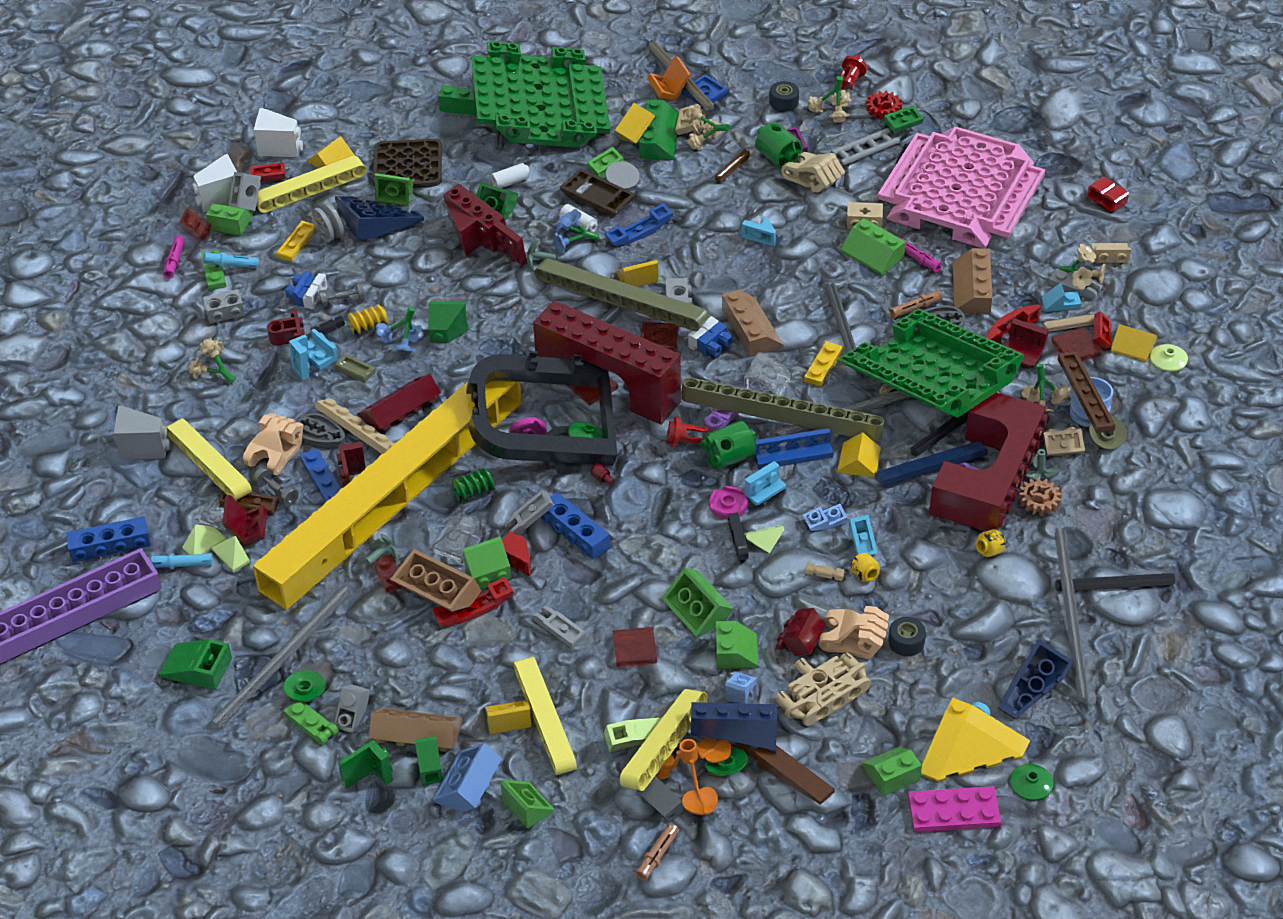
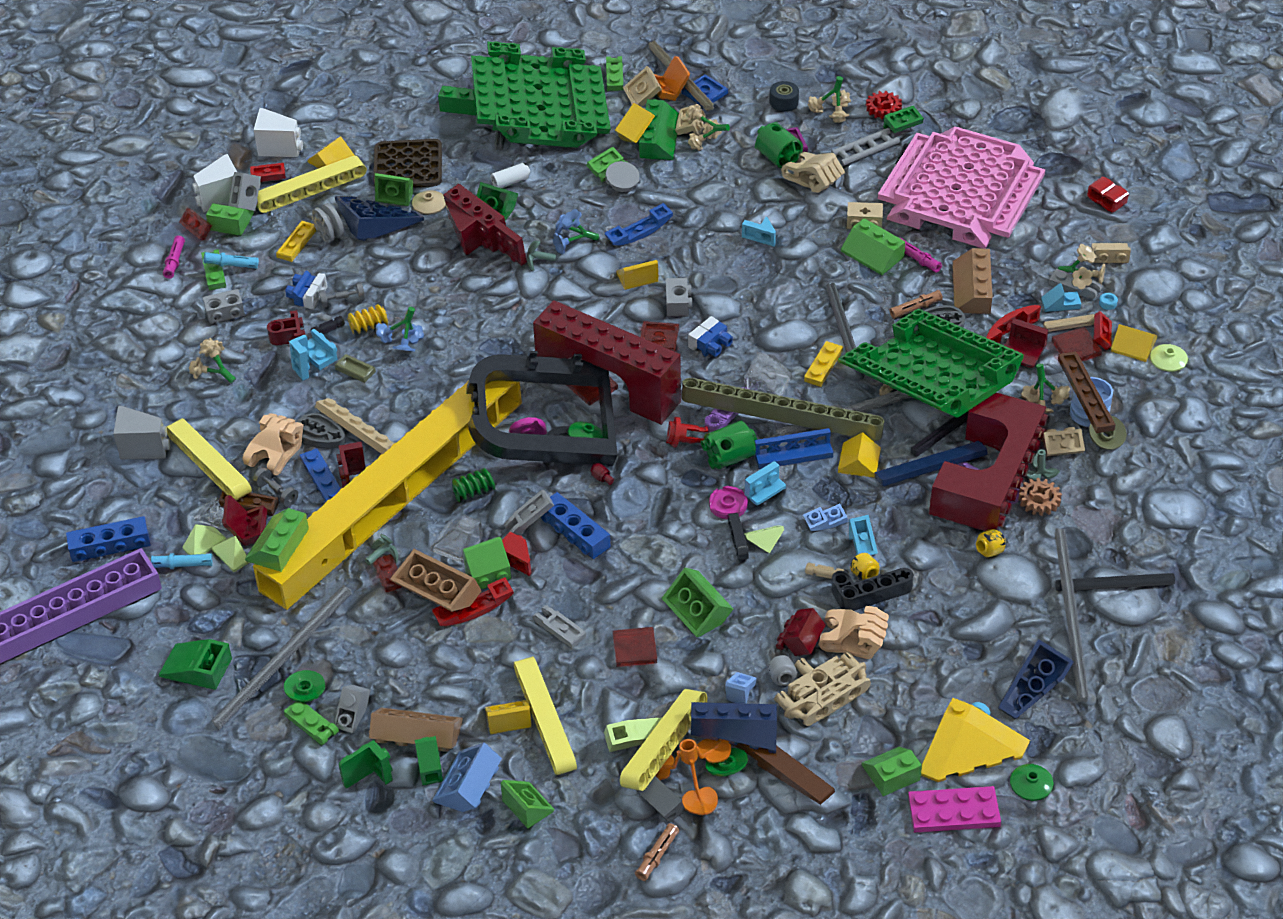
(279, 540): none -> bright green slope
(400, 402): dark red slope -> none
(428, 202): none -> tan dish
(446, 321): green slope -> none
(586, 221): white brick -> none
(597, 193): dark brown slope -> none
(614, 73): none -> bright green plate
(621, 294): olive beam -> none
(642, 87): none -> tan plate
(732, 165): reddish brown axle -> none
(735, 646): bright green slope -> none
(750, 323): medium nougat slope -> none
(782, 670): none -> light grey head
(852, 69): red piece -> none
(871, 590): none -> black beam
(907, 636): black wheel -> none
(1108, 301): none -> medium azure tile

